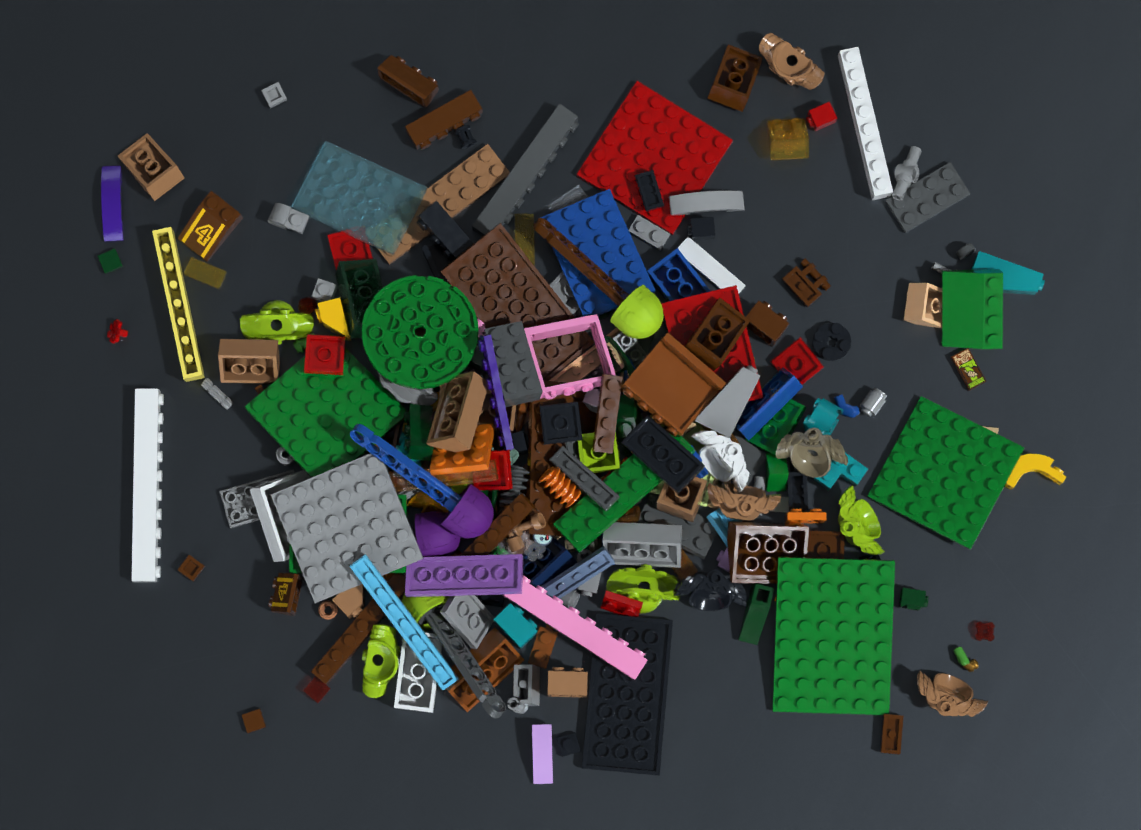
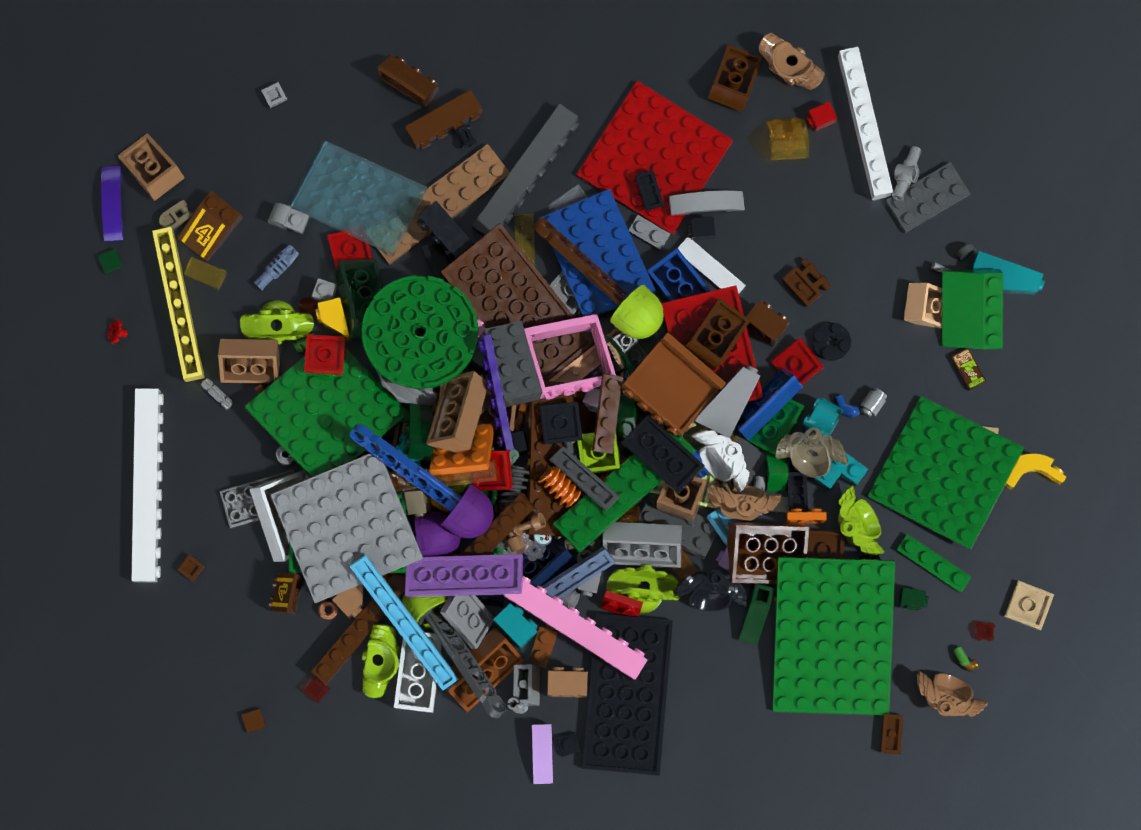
(170, 219): none -> dark tan plate
(277, 266): none -> sand blue hinge
(417, 502): none -> dark tan brick
(933, 563): none -> green plate
(1029, 605): none -> tan tile

